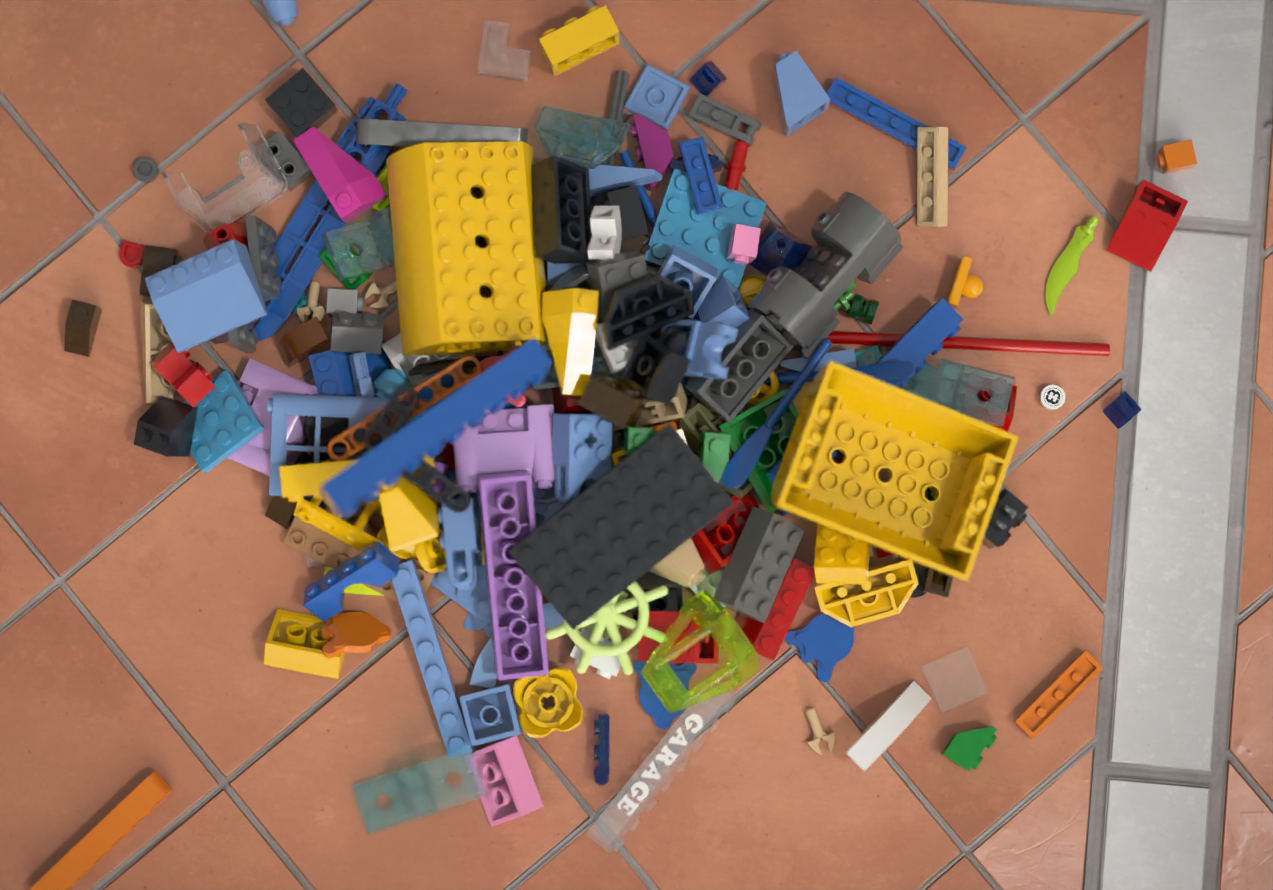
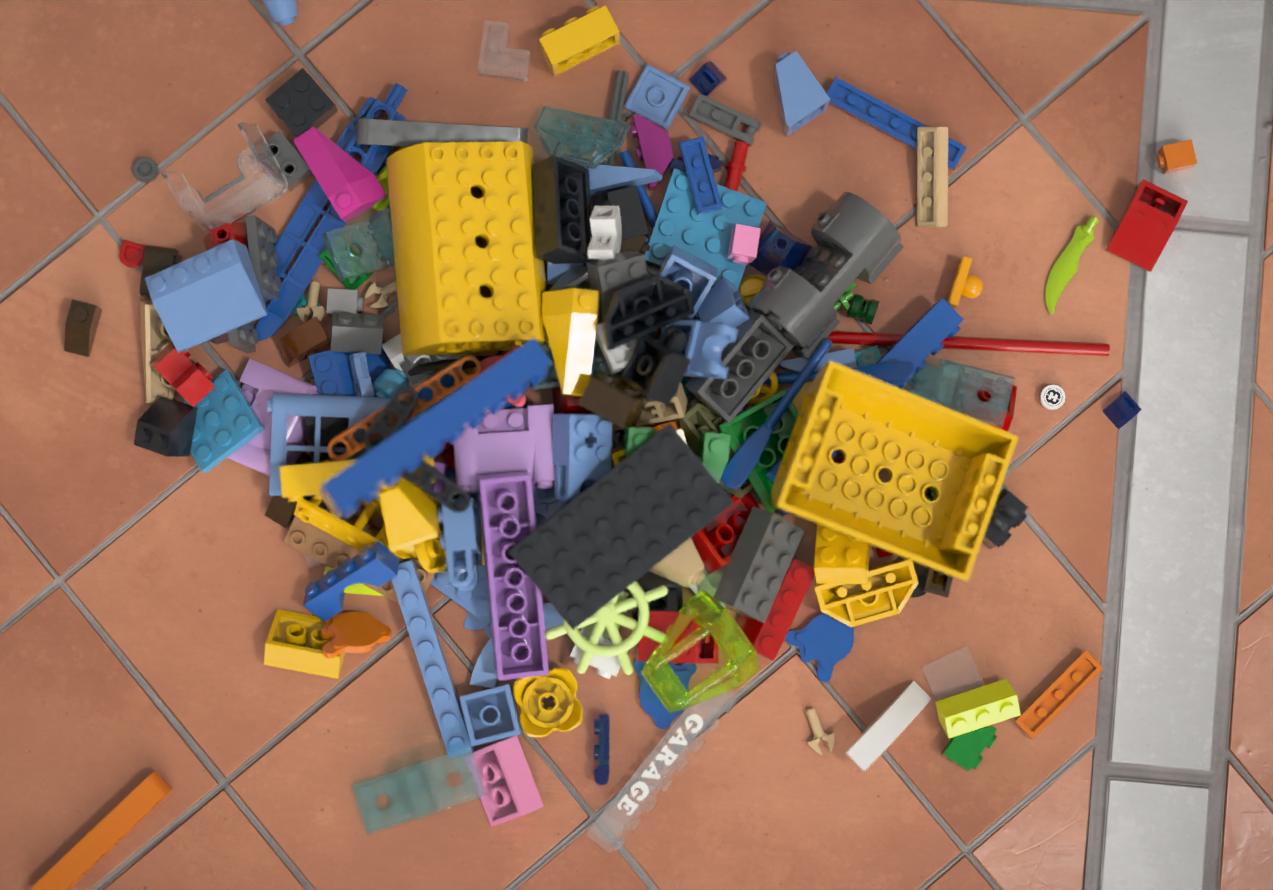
(977, 708): none -> neon yellow brick

